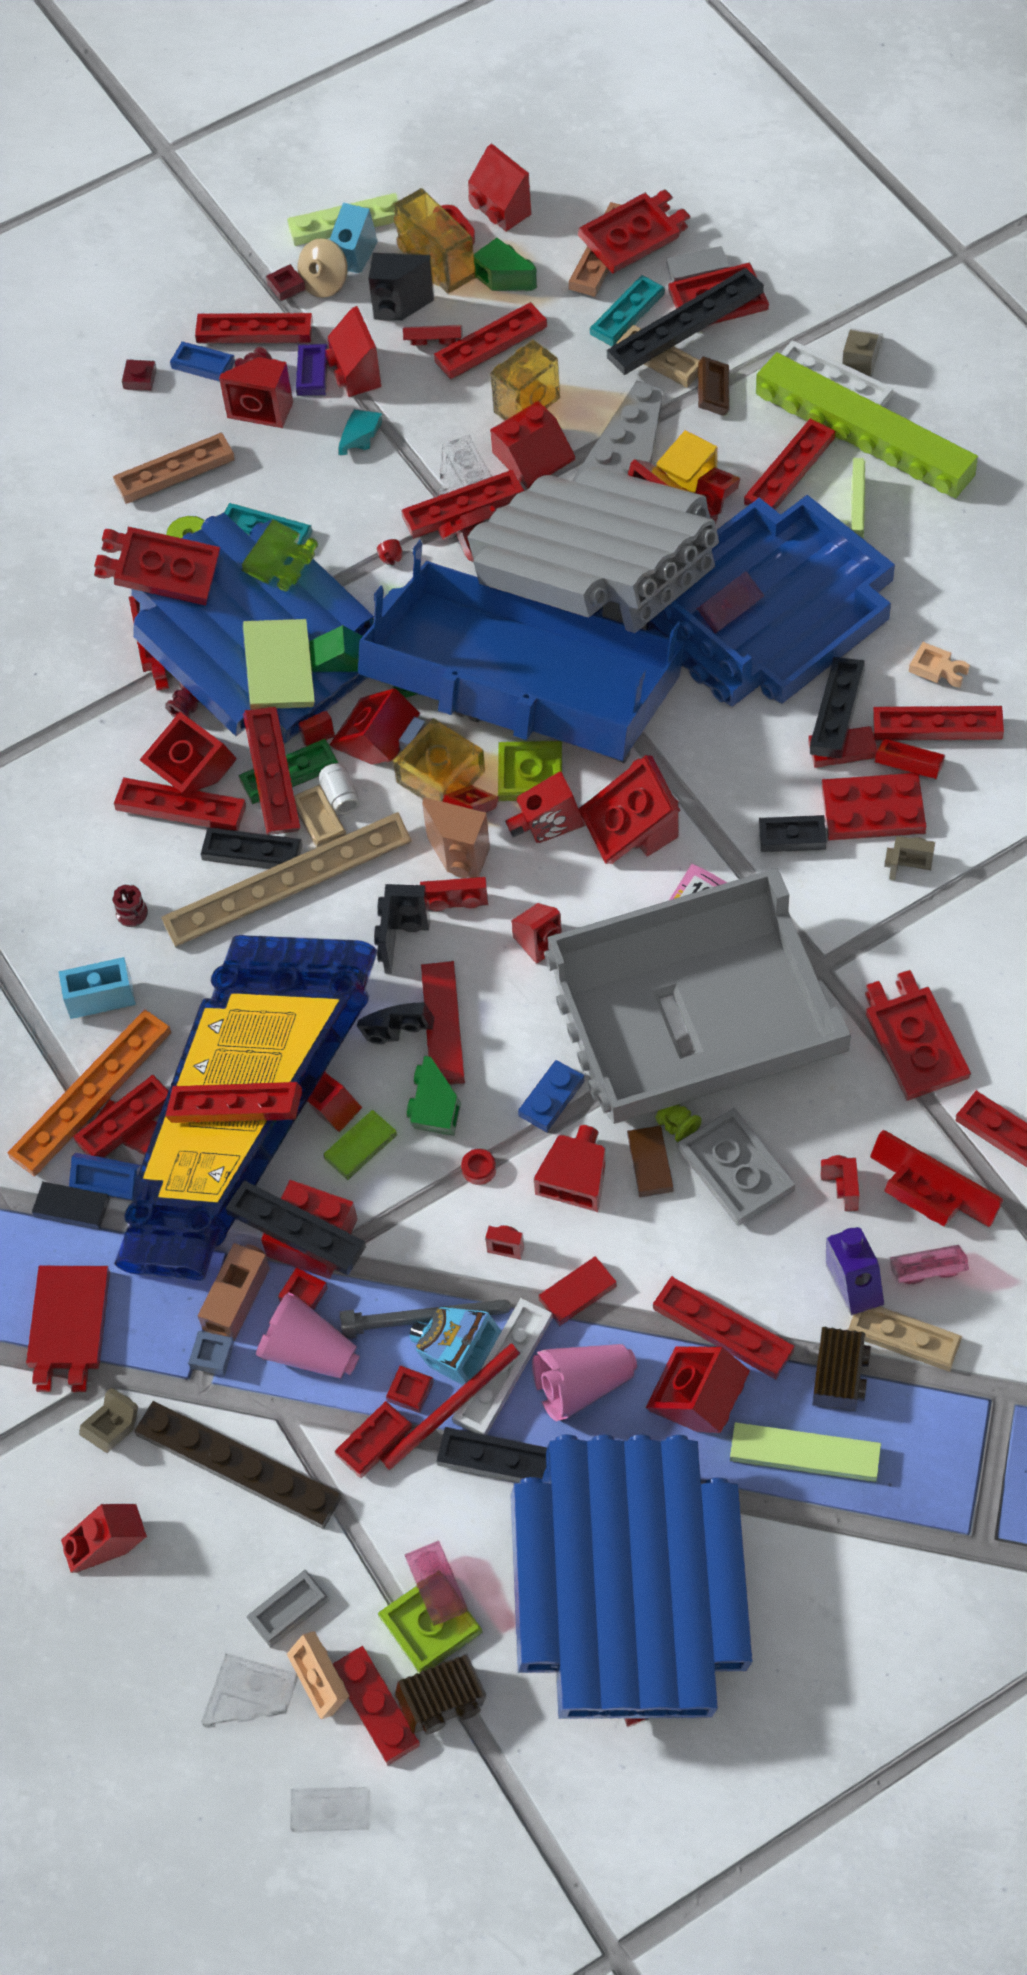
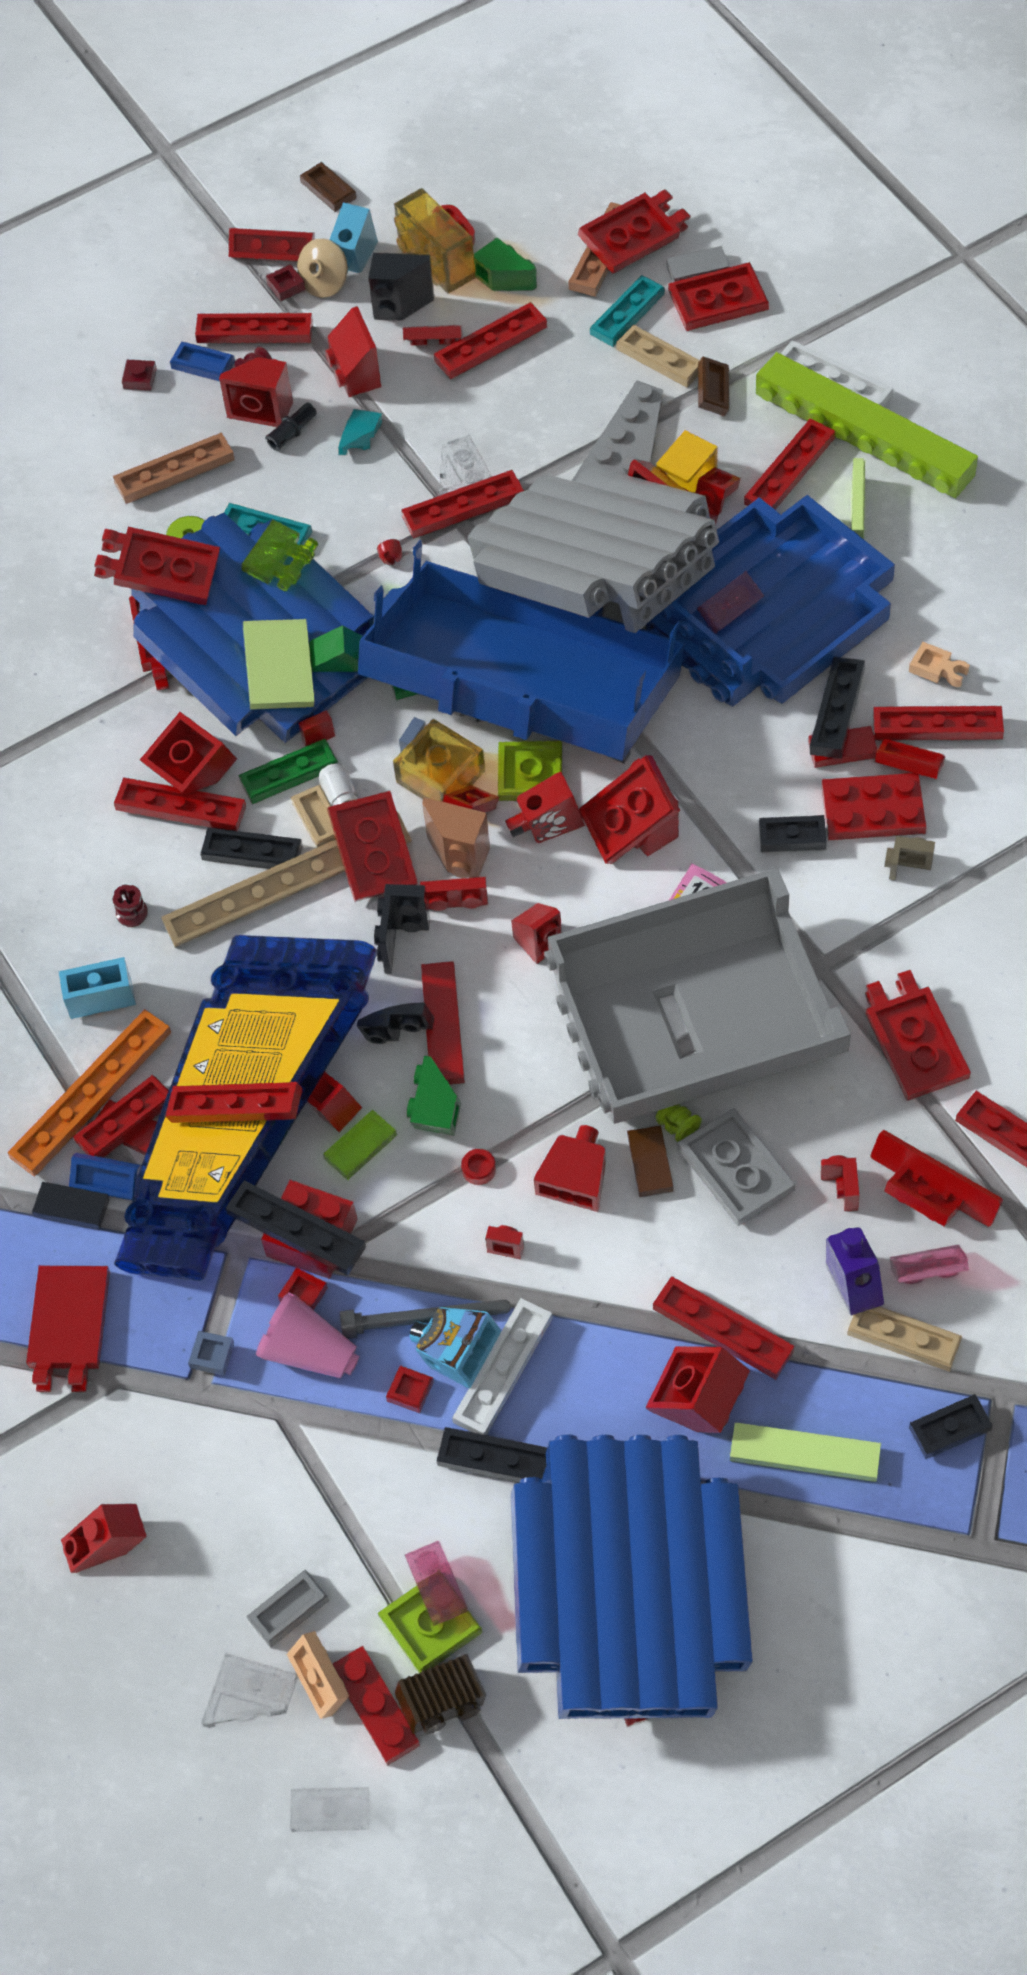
(111, 1421): dark tan bracket -> none
(182, 702): dark red bush -> none
(234, 1290): nougat brick -> none
(238, 1464): dark brown plate -> none
(267, 243): none -> red plate
(271, 771): red plate -> none
(290, 426): none -> black axle
(311, 370): dark purple tile -> none
(321, 223): yellowish green plate -> none
(327, 186): none -> reddish brown tile
(371, 845): none -> red plate
(373, 1439): red plate -> none
(375, 727): red slope -> none
(450, 1406): red axle -> none
(464, 526): red tile -> none
(500, 189): red slope -> none
(524, 379): clear yellow brick -> none
(531, 444): red slope -> none
(551, 1096): blue plate -> none
(577, 1290): red tile -> none
(580, 1375): bright pink cone -> none
(685, 321): black plate -> none
(839, 1369): dark brown brick -> none
(862, 350): dark tan slope -> none
(950, 1426): none -> black plate

